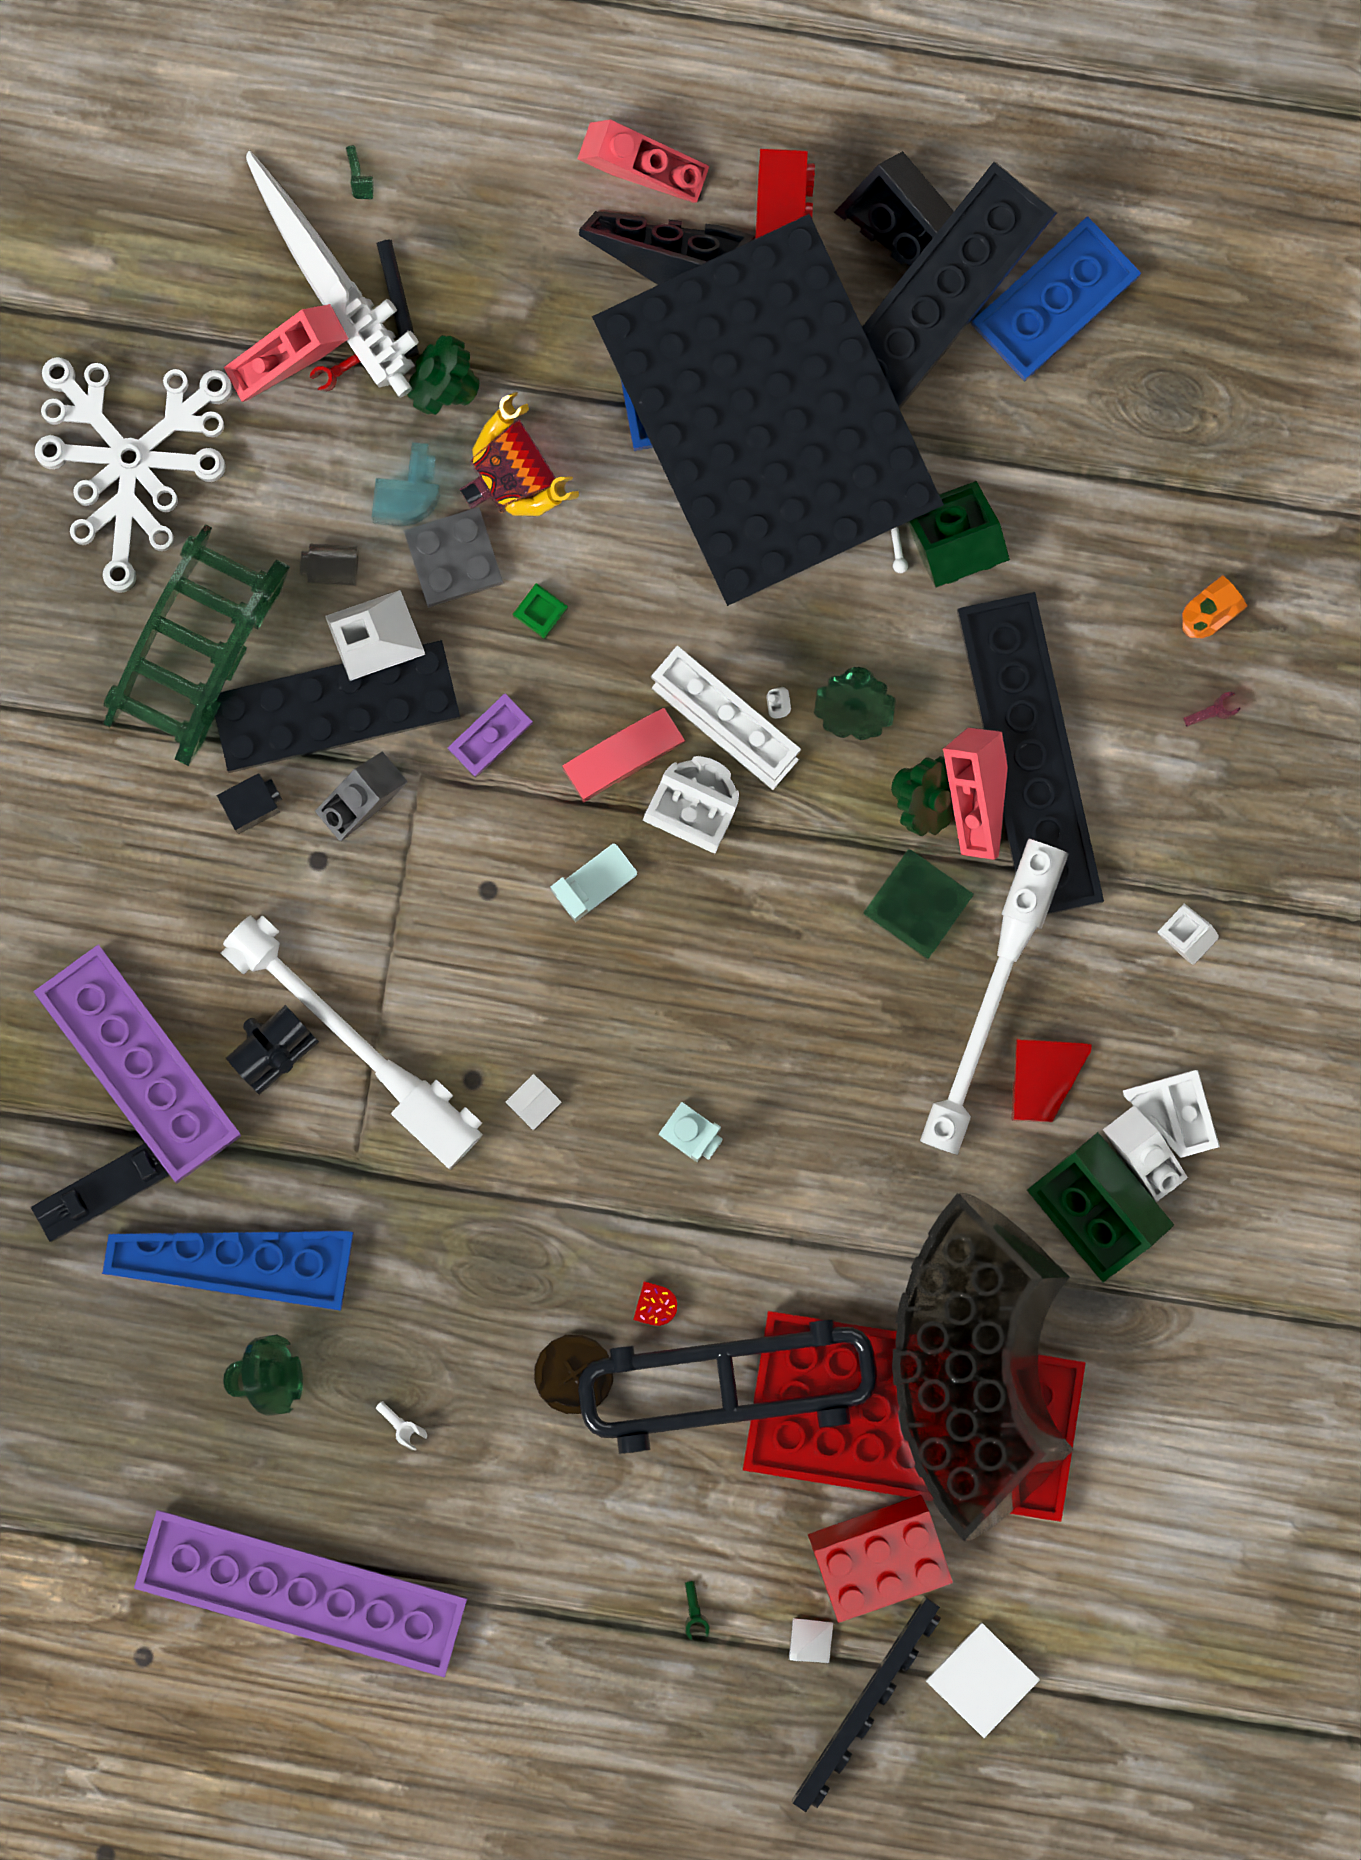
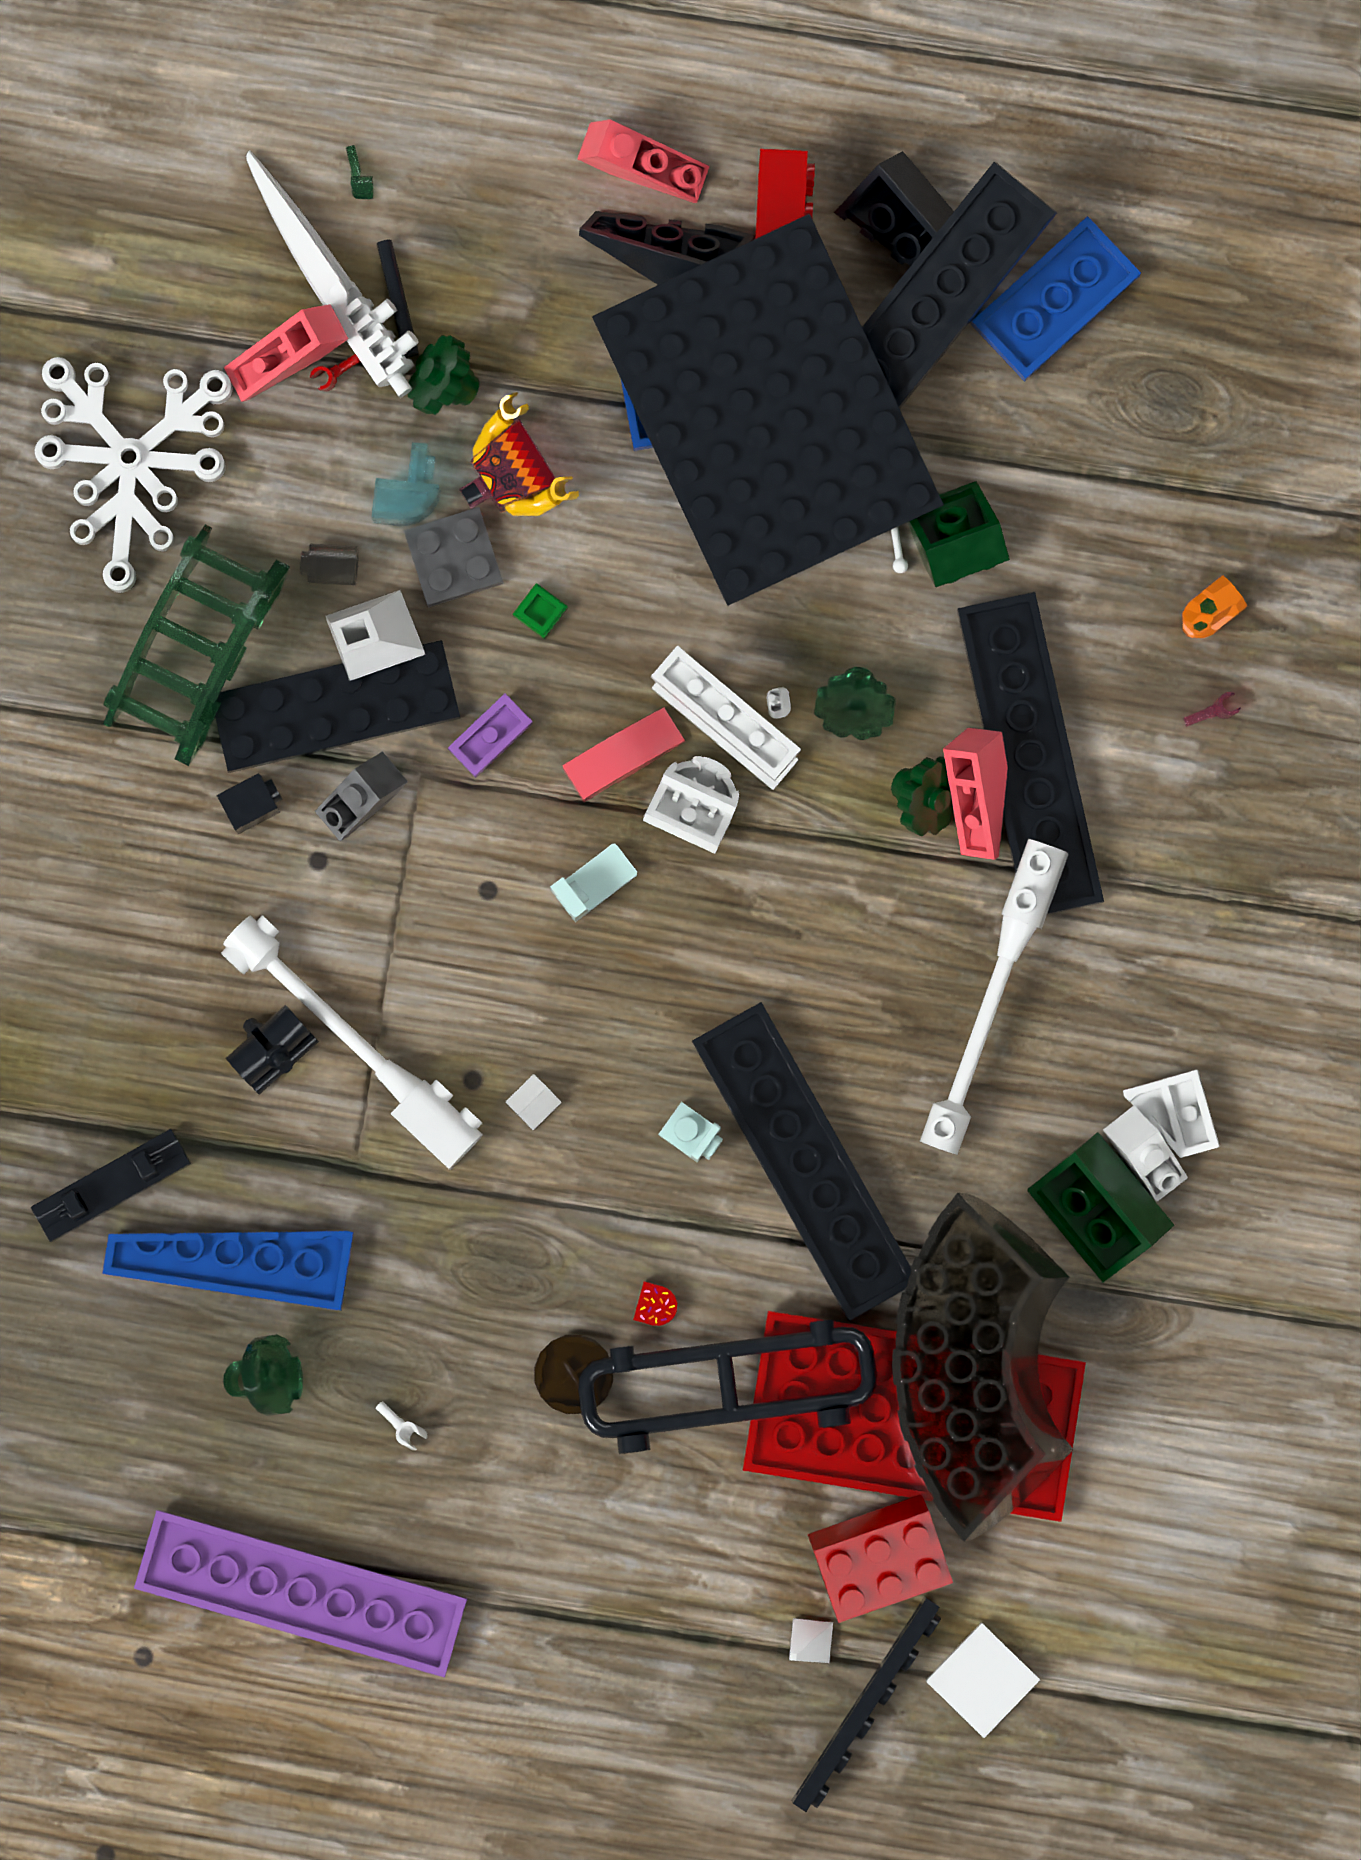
(137, 1064): medium lavender plate -> none
(694, 1610): dark green hand -> none
(804, 1161): none -> black plate
(918, 904): clear green plate -> none
(1044, 1077): red slope -> none
(1189, 934): white slope -> none

